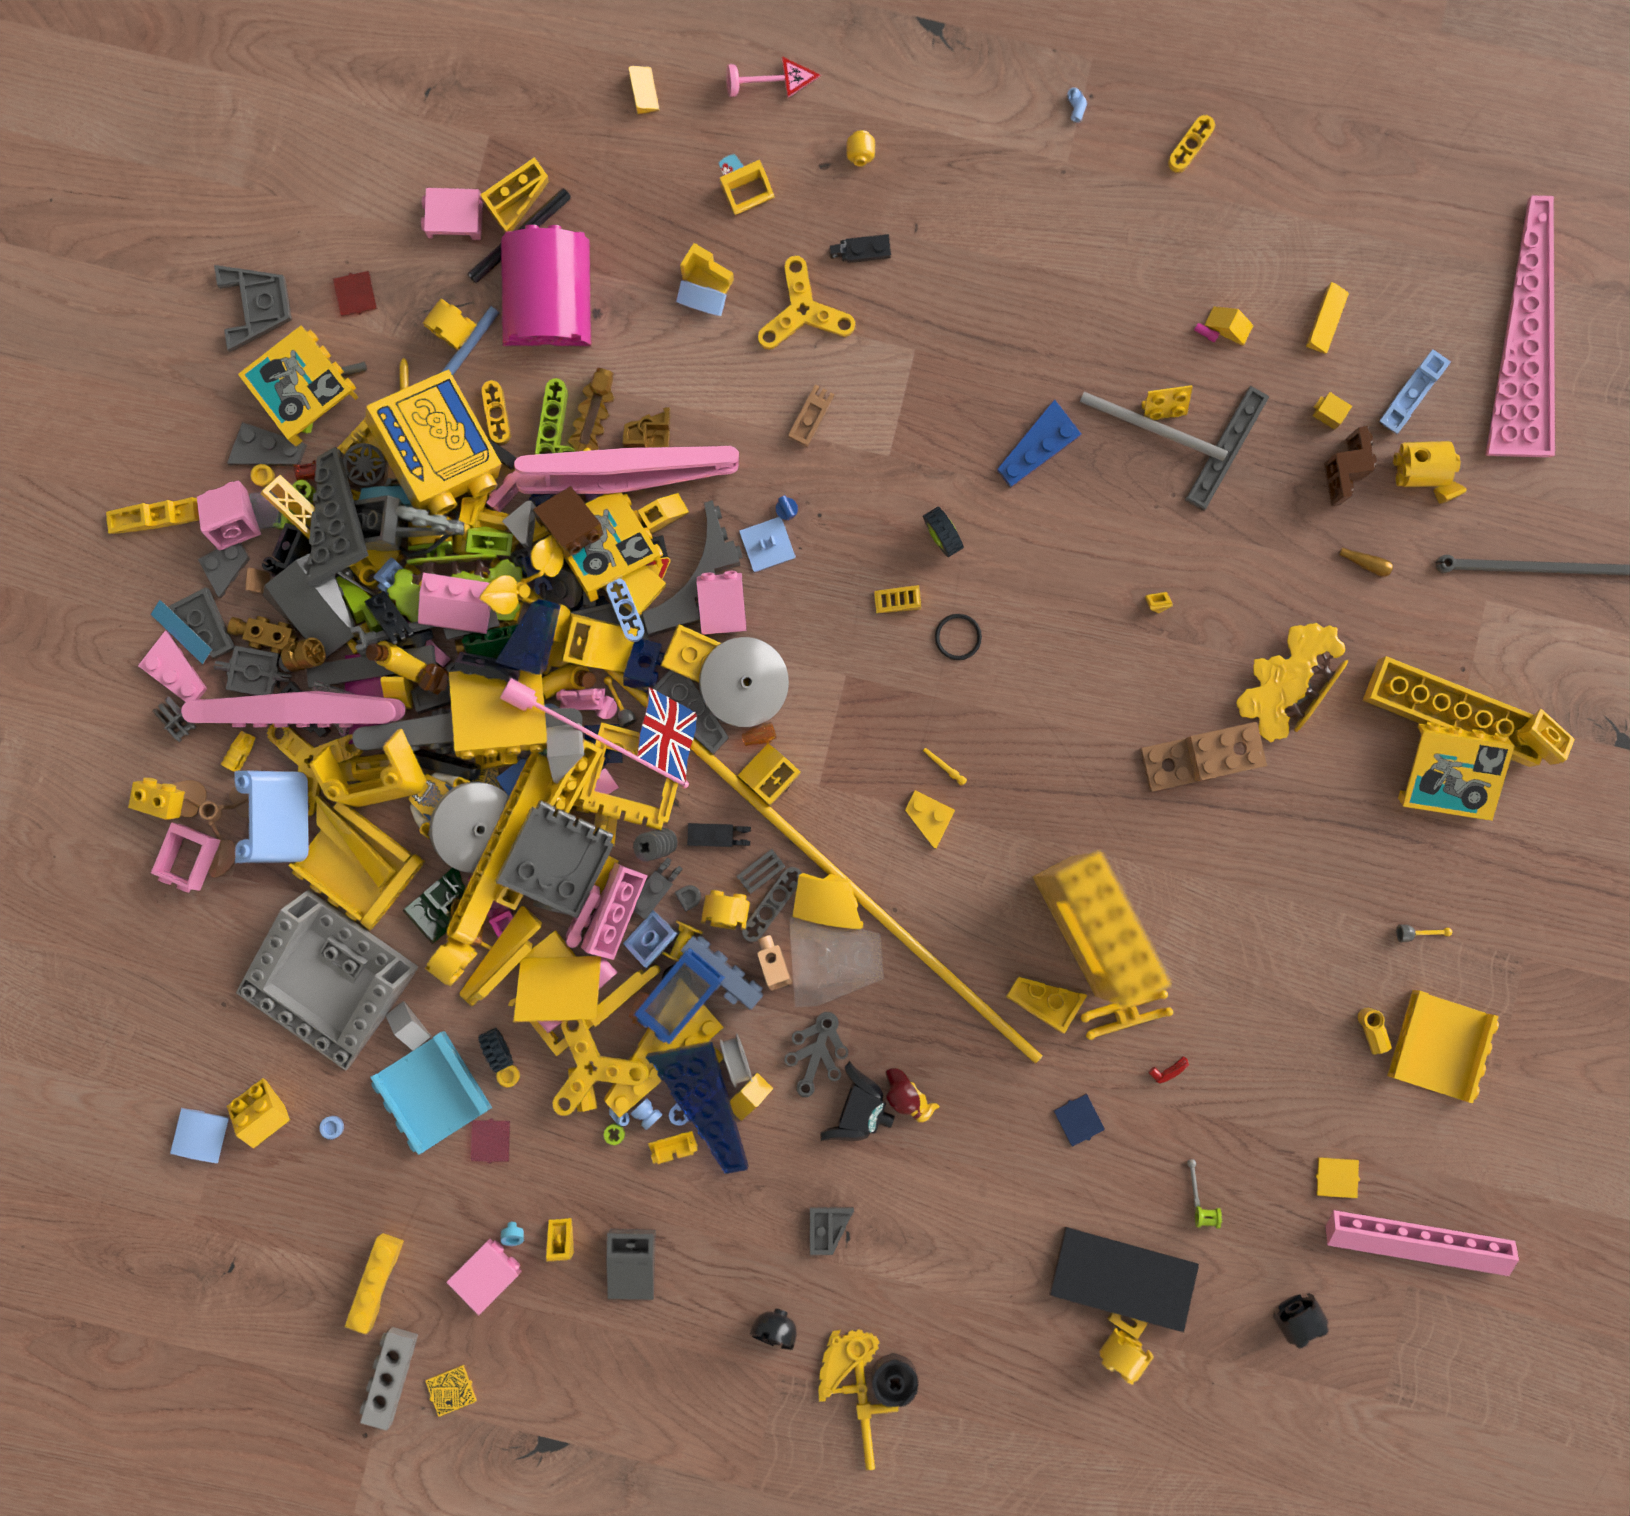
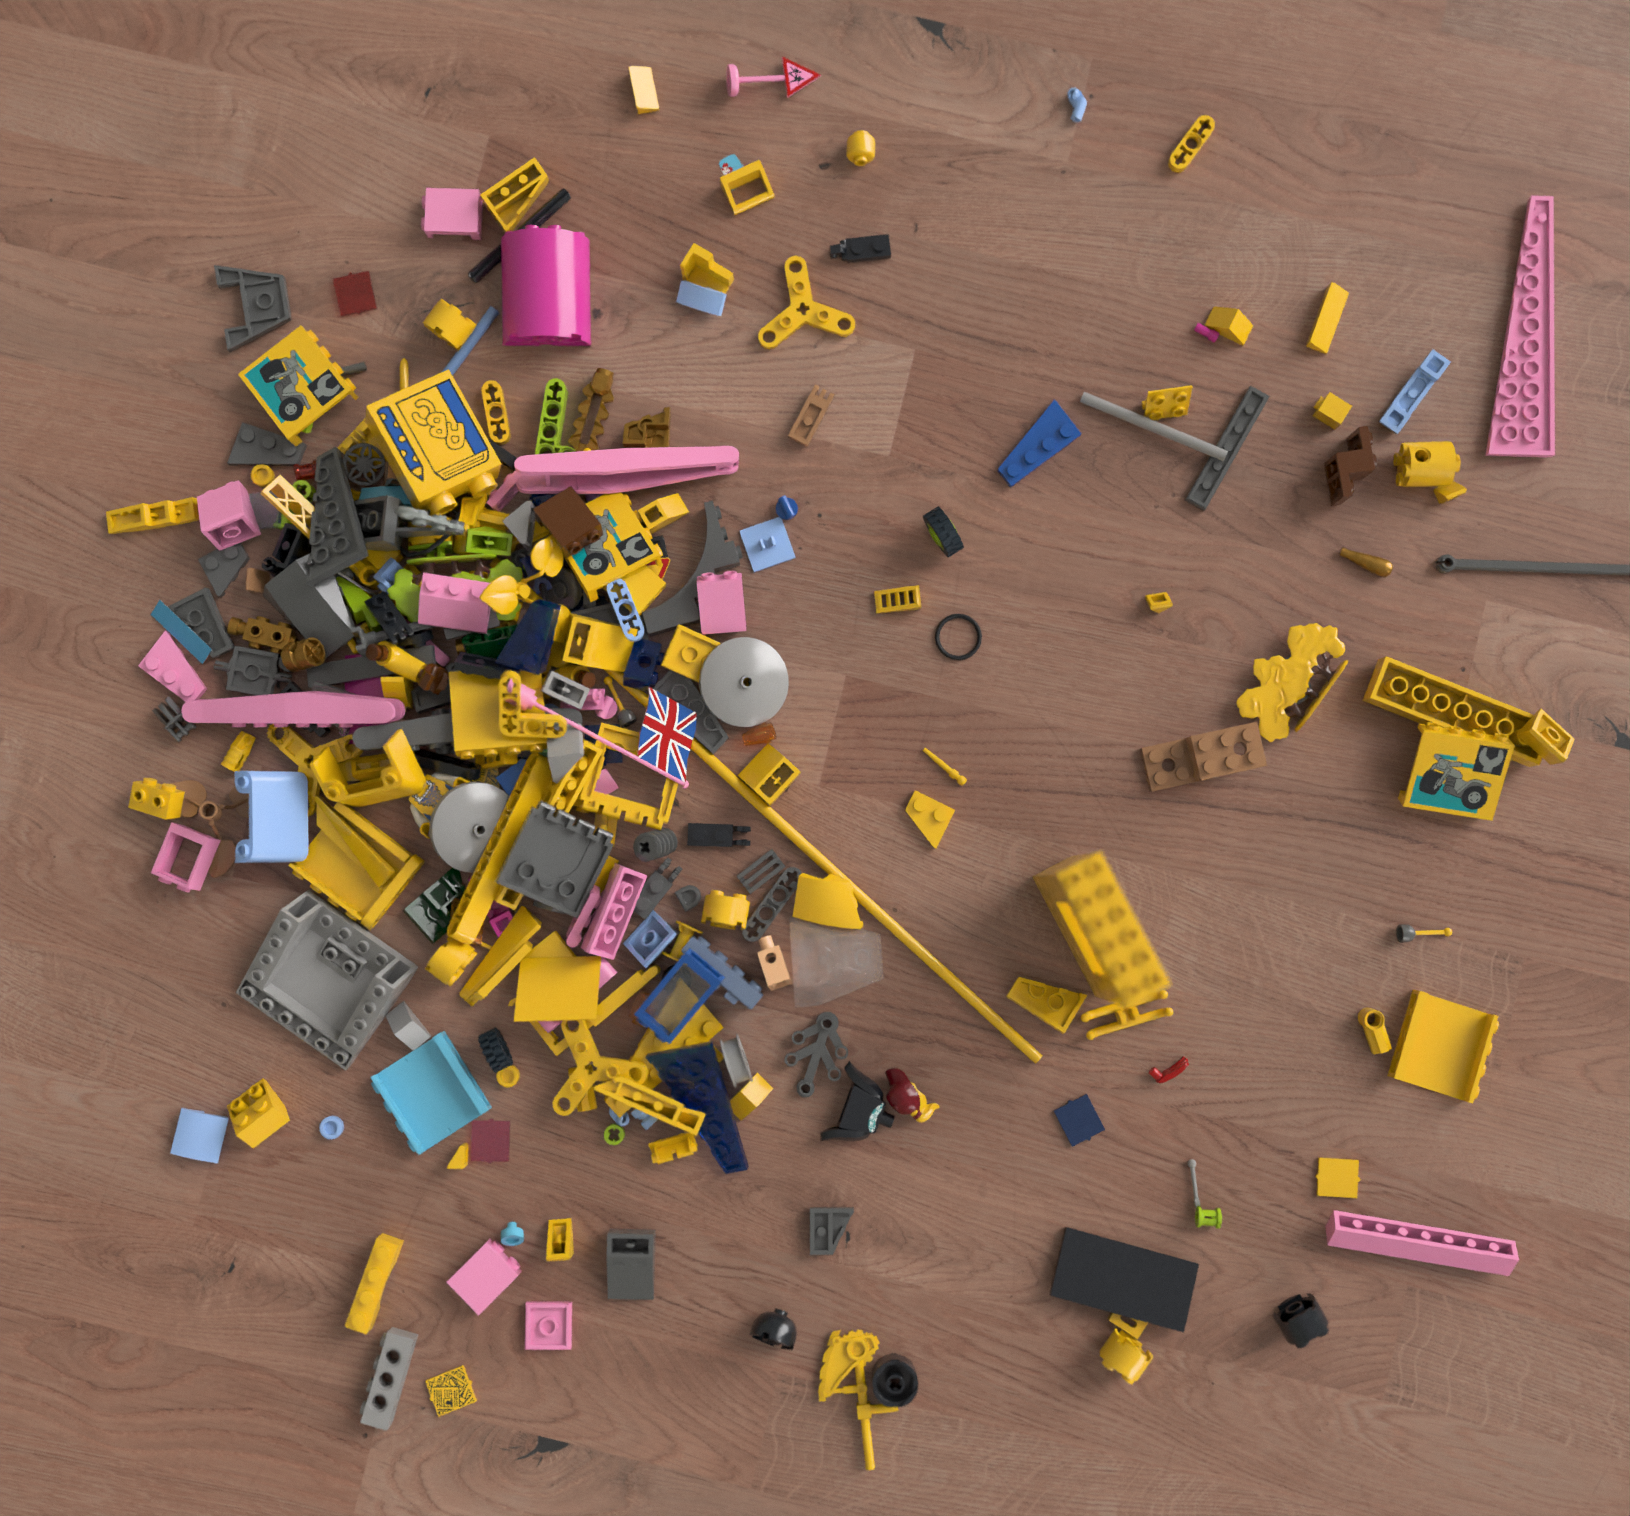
(460, 1159): none -> yellow slope
(519, 719): none -> yellow beam
(548, 1325): none -> bright pink tile
(565, 690): none -> light grey slope
(652, 1103): none -> yellow wedge

